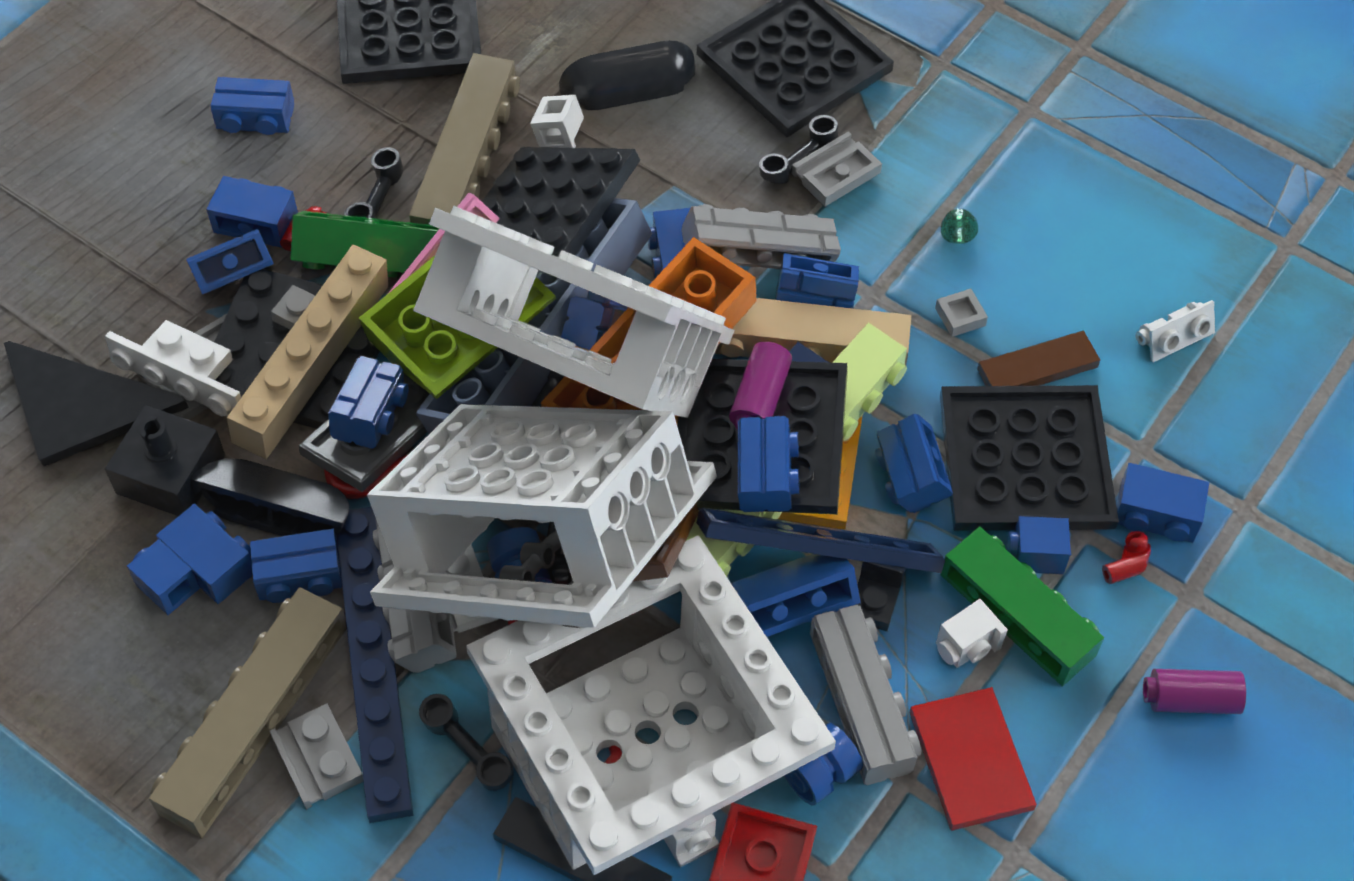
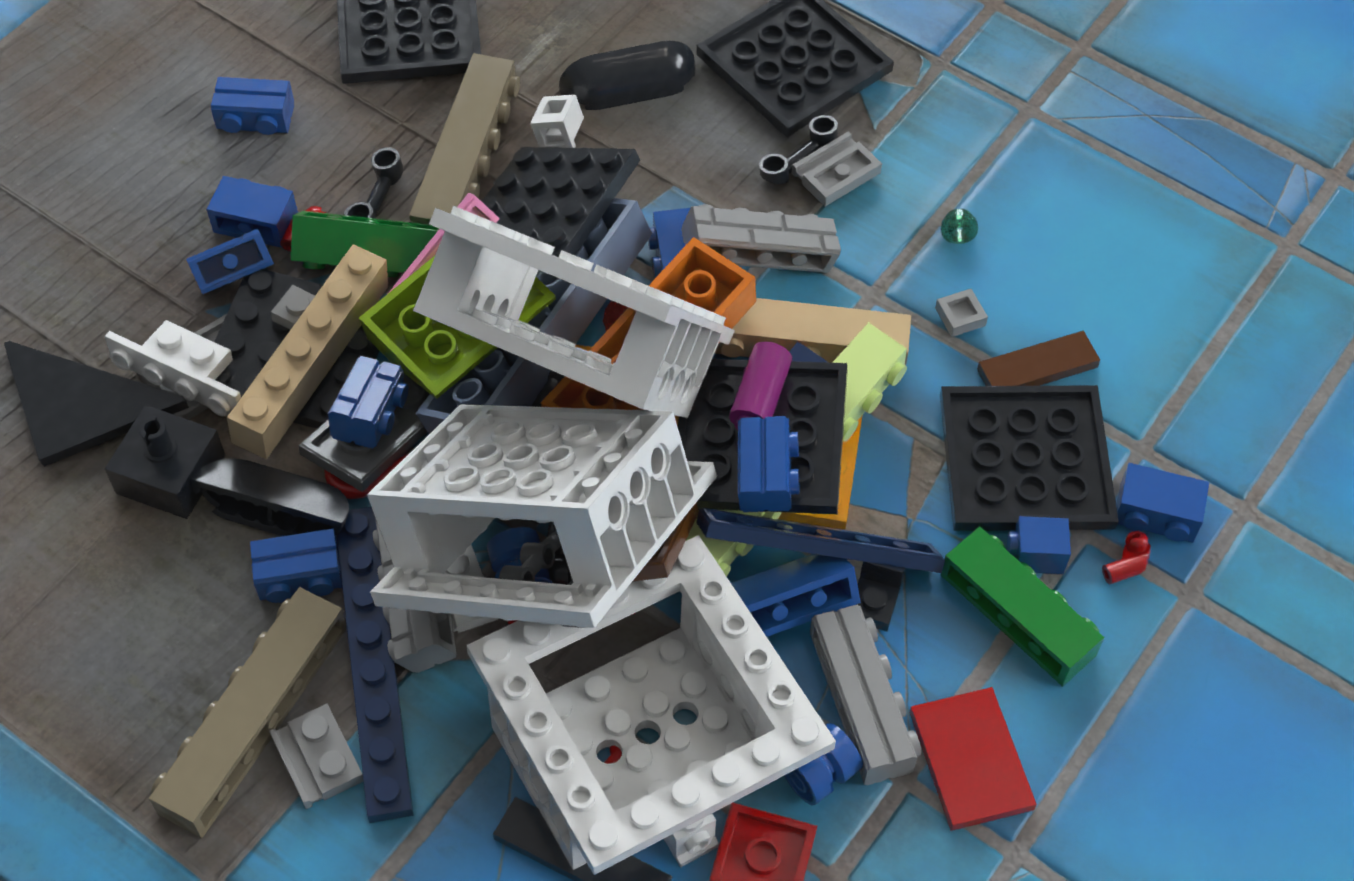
(163, 576): blue brick -> none
(213, 555): blue brick -> none
(442, 719): black bar -> none
(590, 319): blue brick -> none
(817, 281): blue brick -> none
(913, 464): blue brick -> none
(970, 635): white brick -> none
(1181, 330): white hinge -> none
(1195, 691): magenta brick -> none

